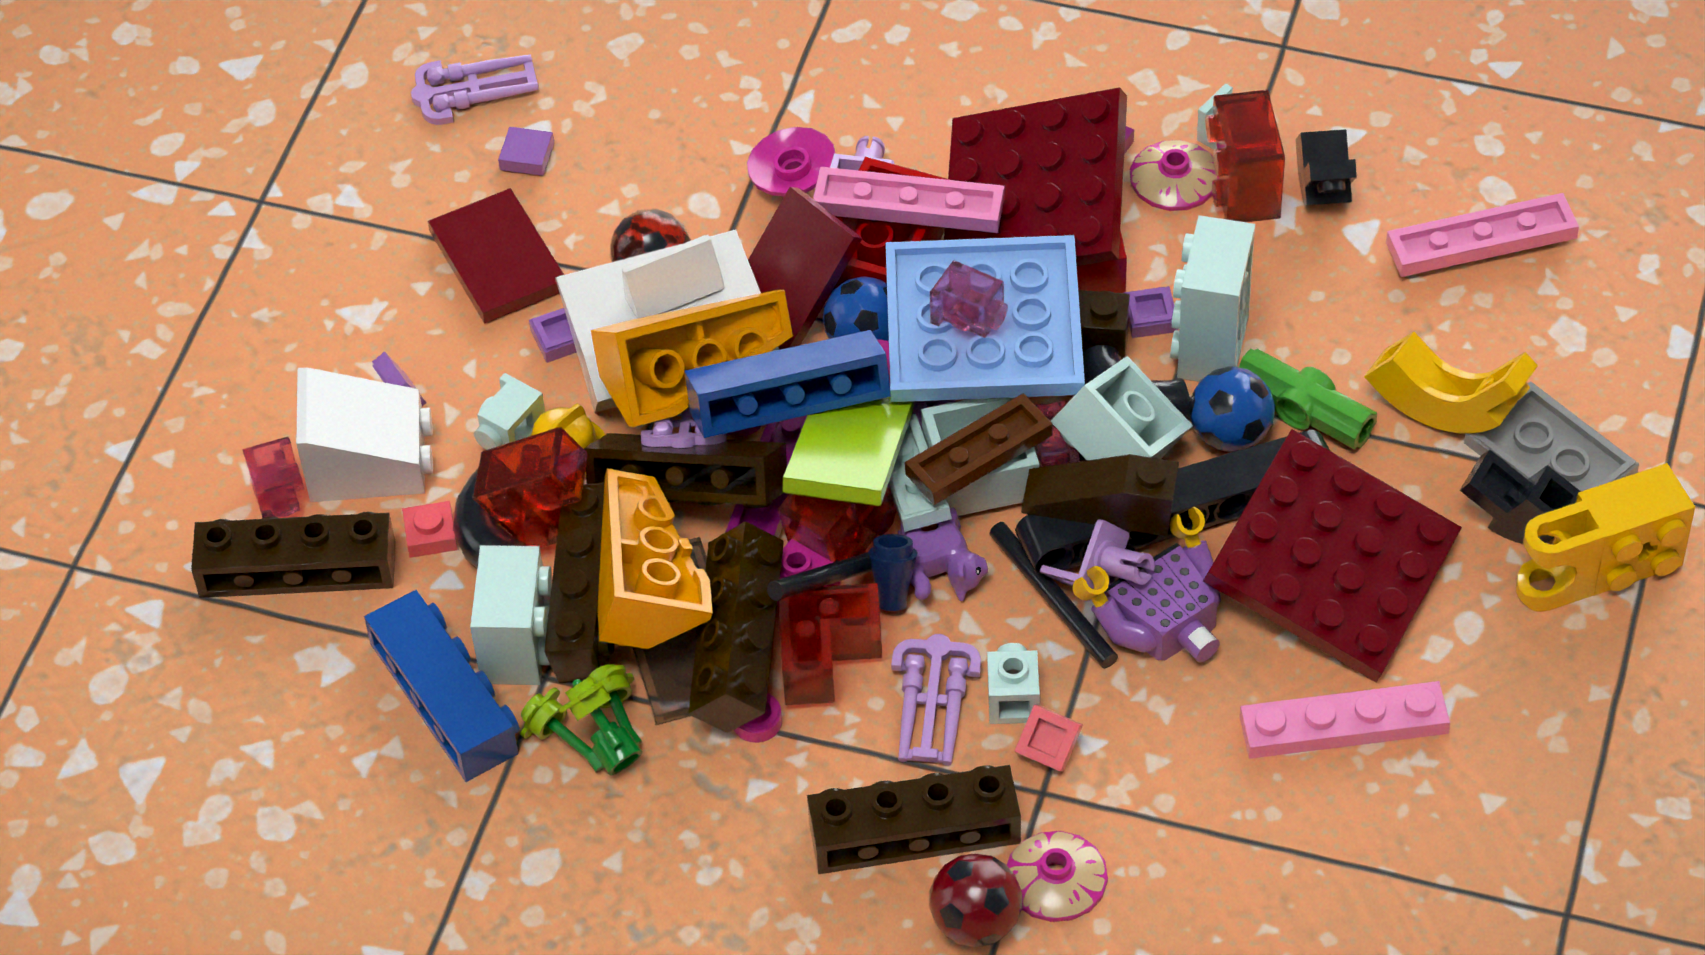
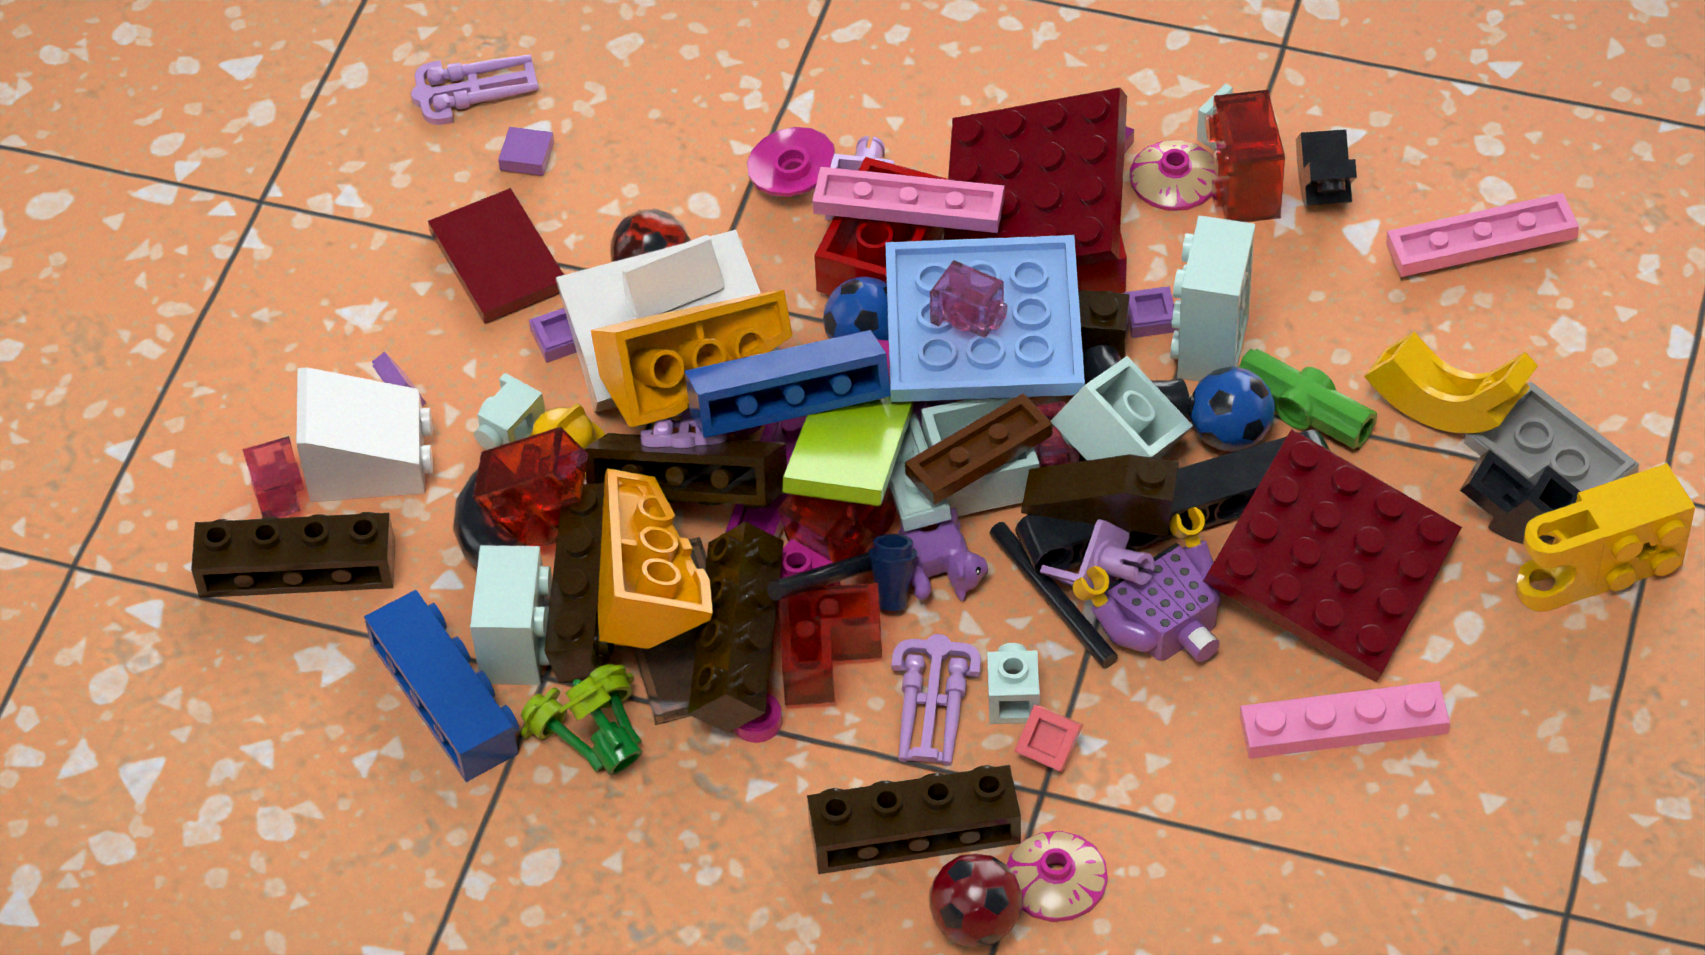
(429, 529): coral plate -> none
(805, 256): dark red tile -> none

